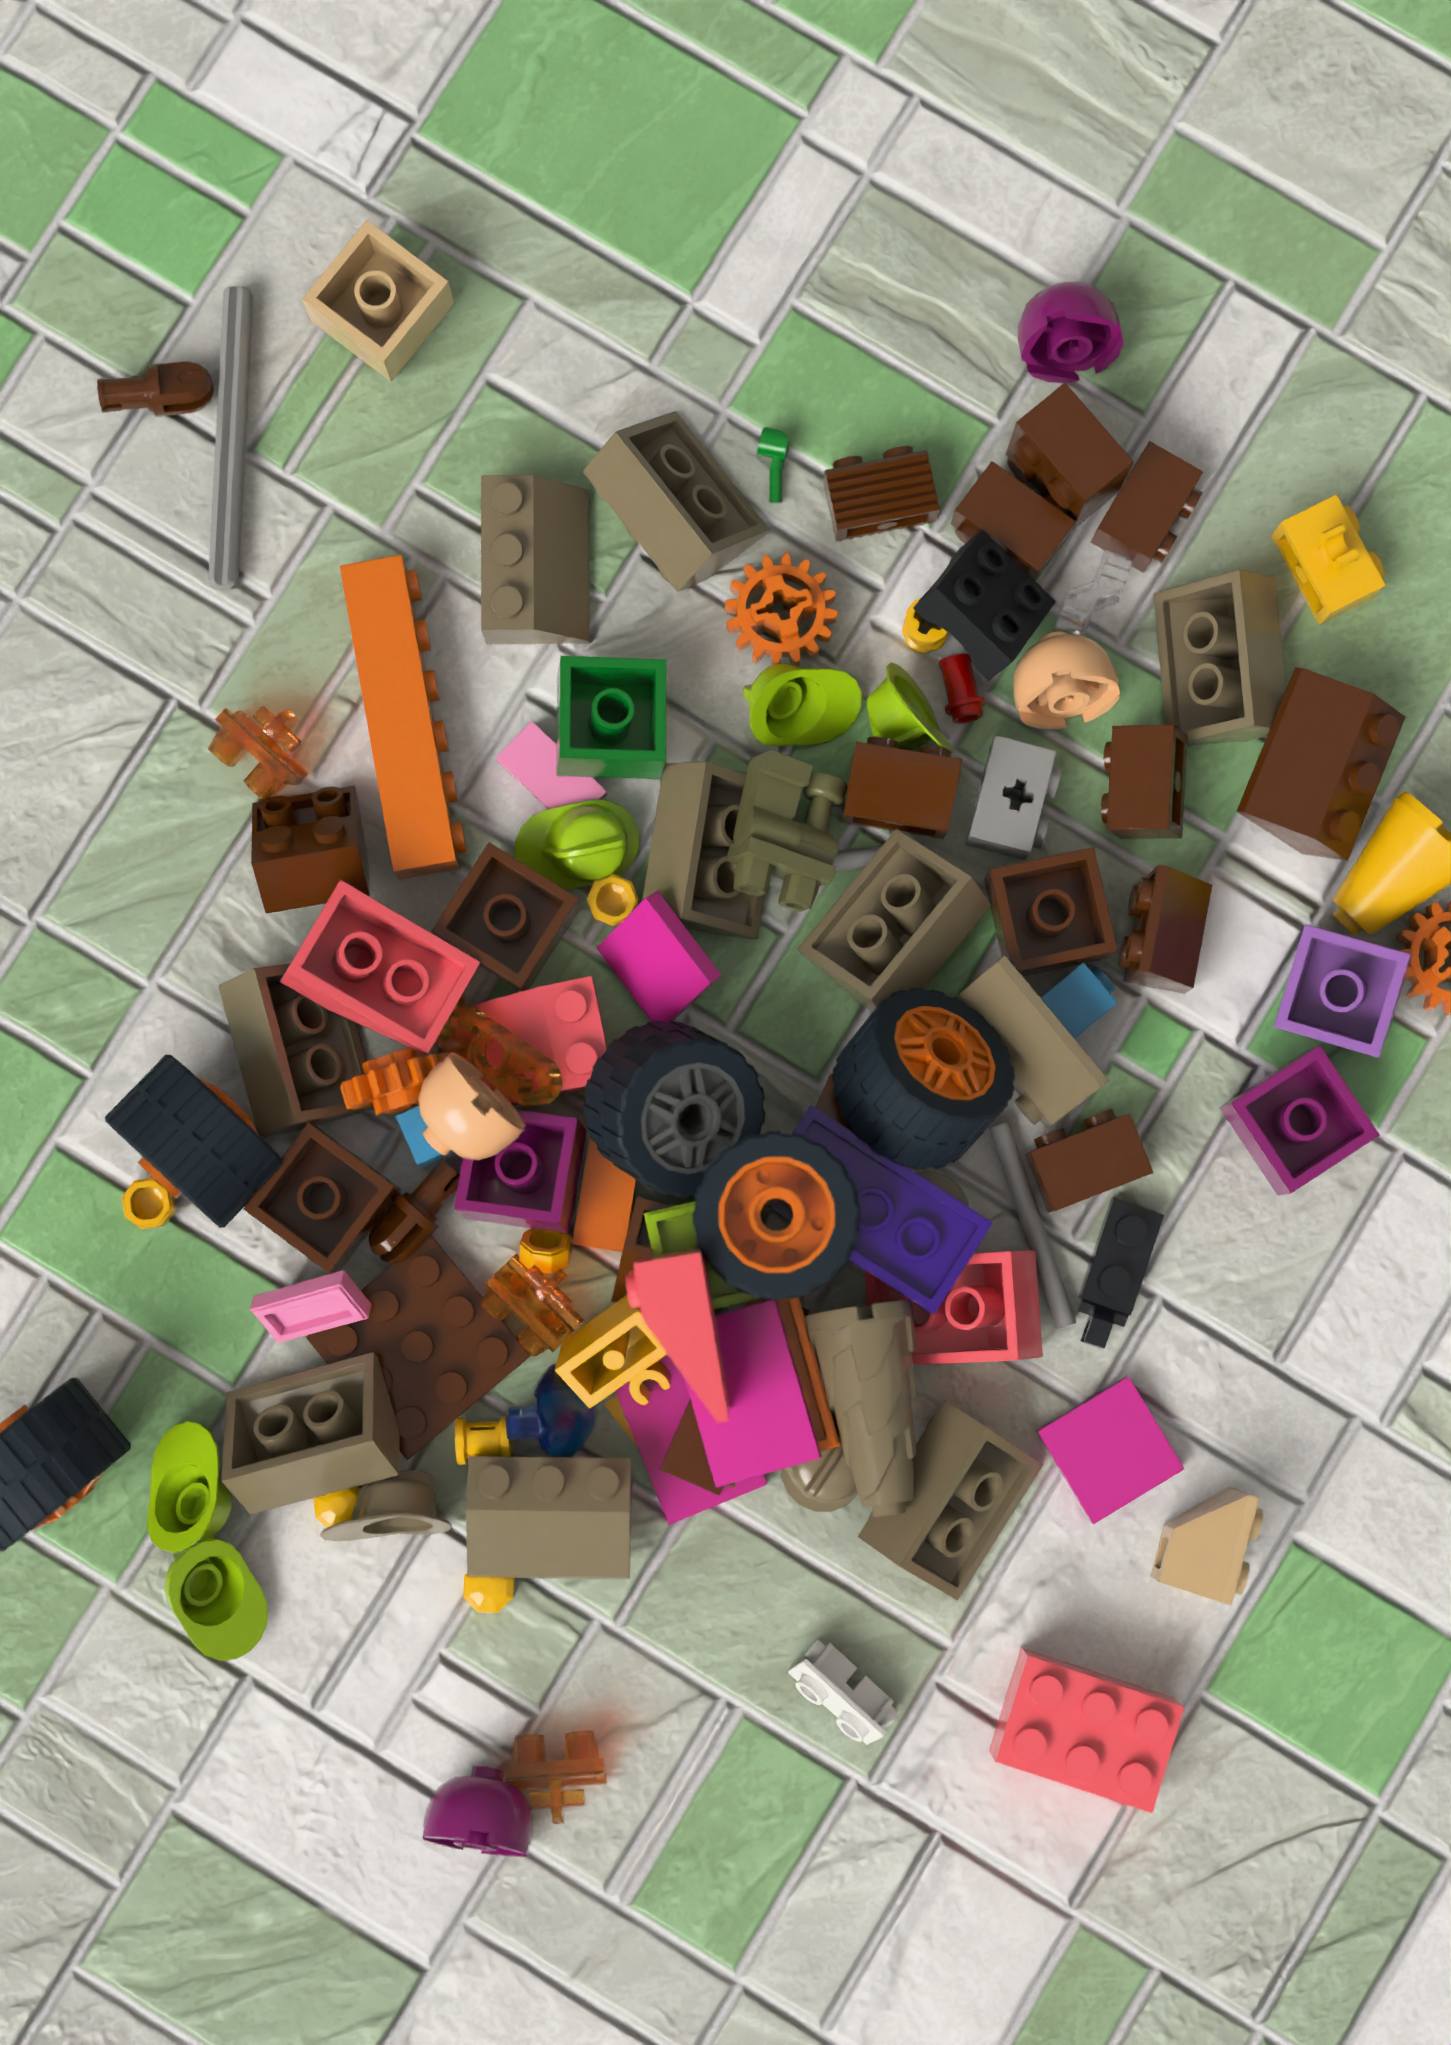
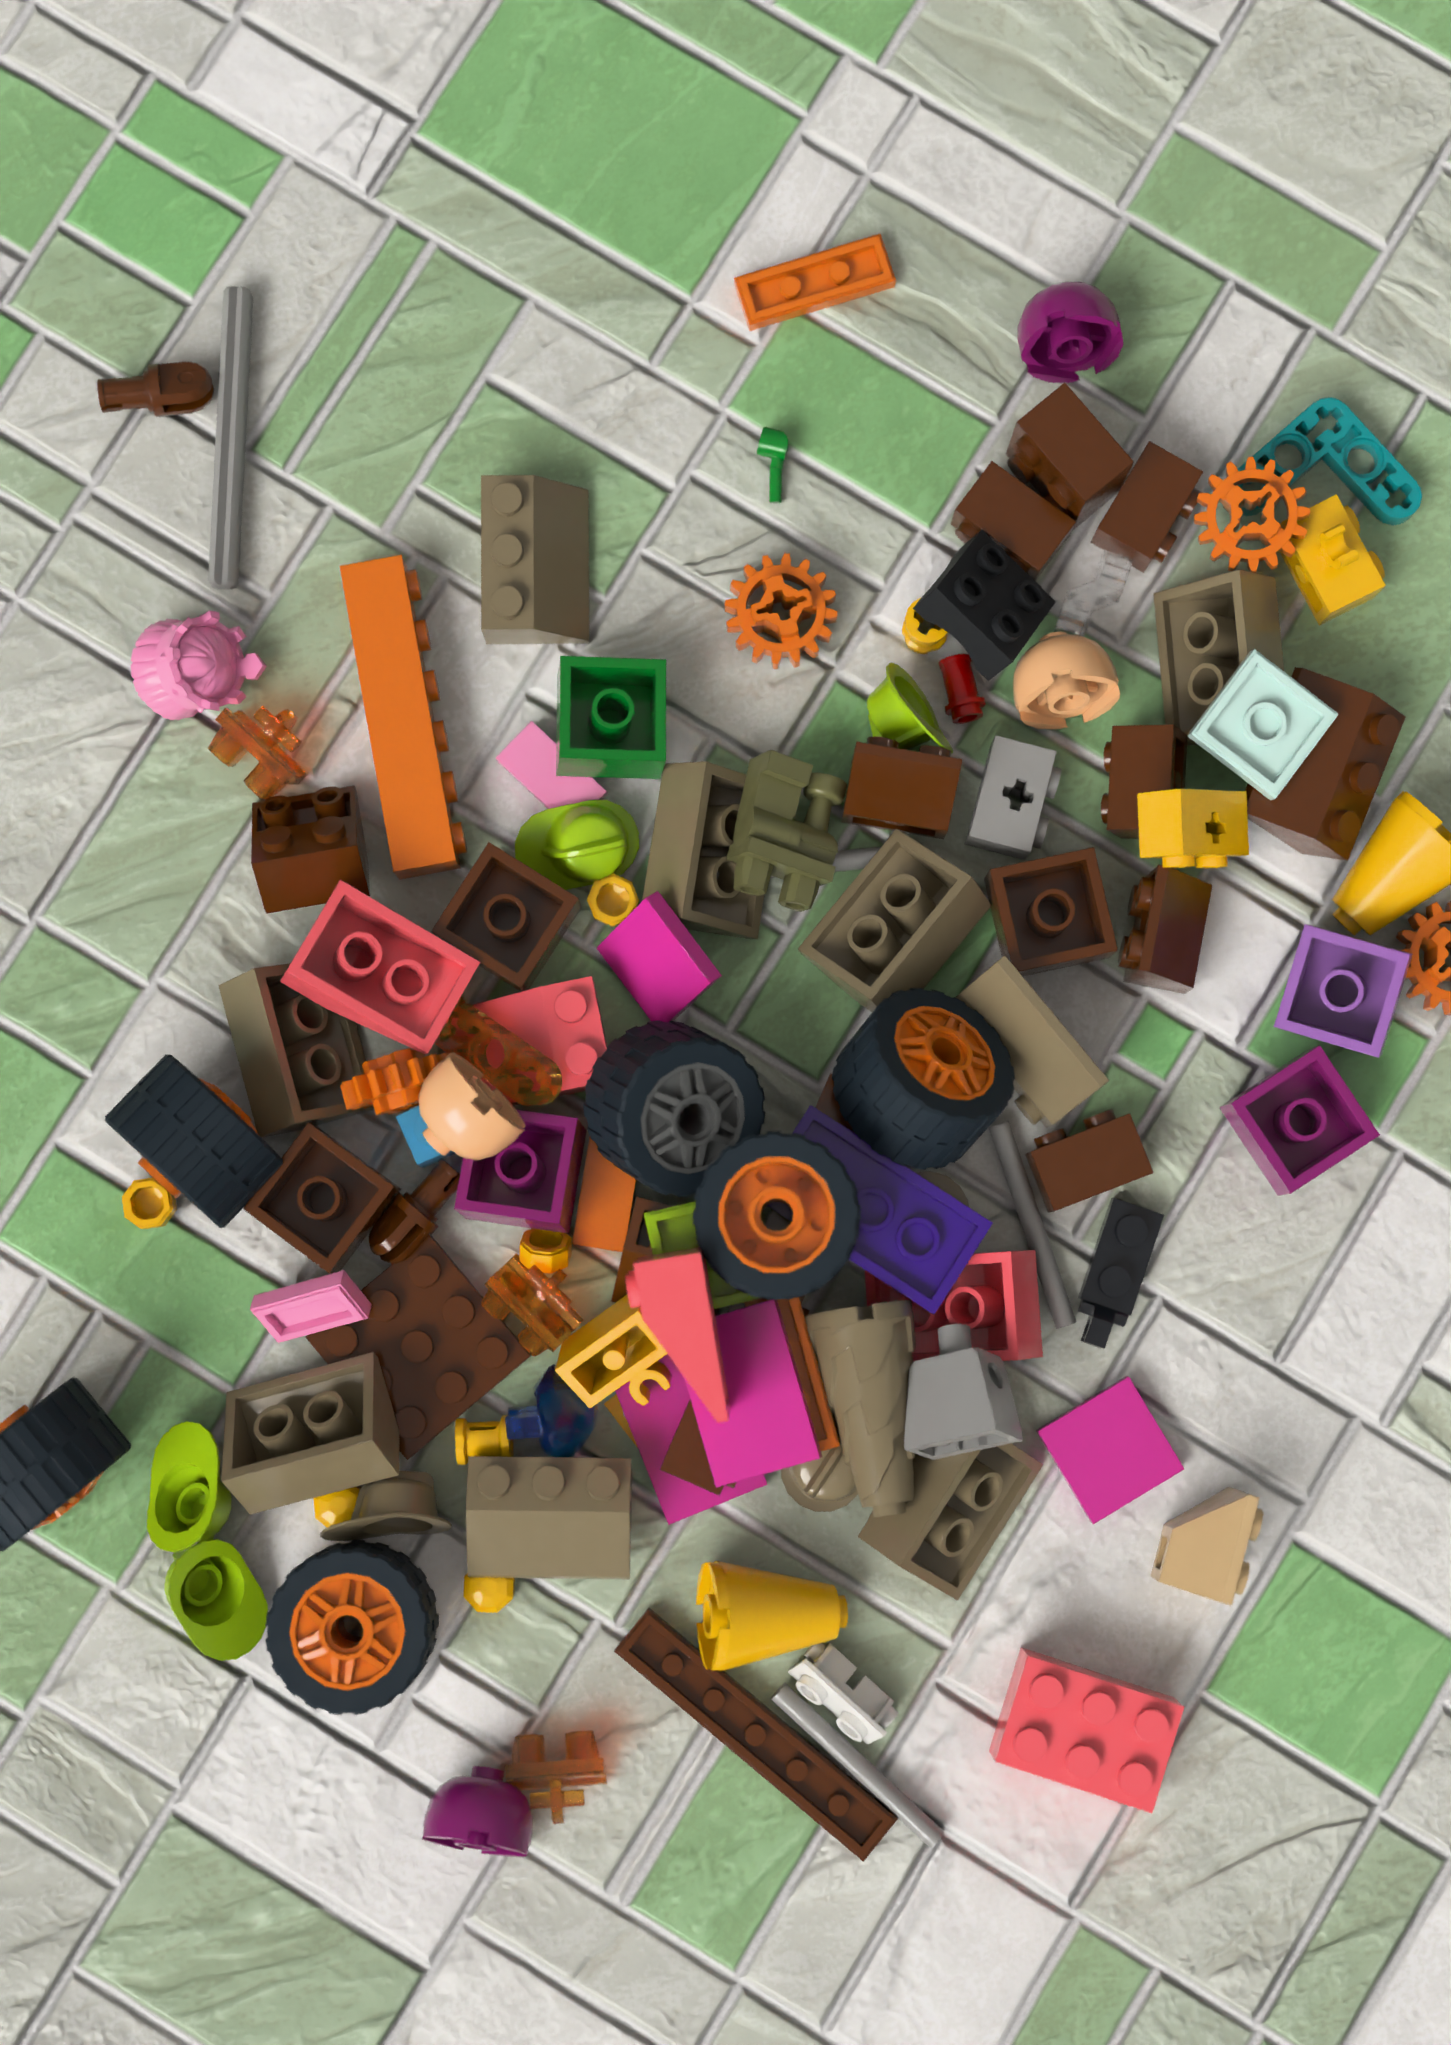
(191, 666): none -> bright pink hair
(318, 1653): none -> wheel
(378, 300): tan brick -> none
(674, 499): dark tan slope -> none
(756, 1735): none -> reddish brown tile
(762, 1614): none -> yellow cone
(801, 704): lime piece -> none
(814, 282): none -> orange tile
(857, 1765): none -> light grey piece
(880, 493): reddish brown brick -> none
(959, 1399): none -> light grey torso
(1081, 998): dark azure brick -> none
(1193, 827): none -> yellow brick
(1234, 498): none -> orange gear
(1262, 724): none -> light aqua tile
(1333, 450): none -> teal beam

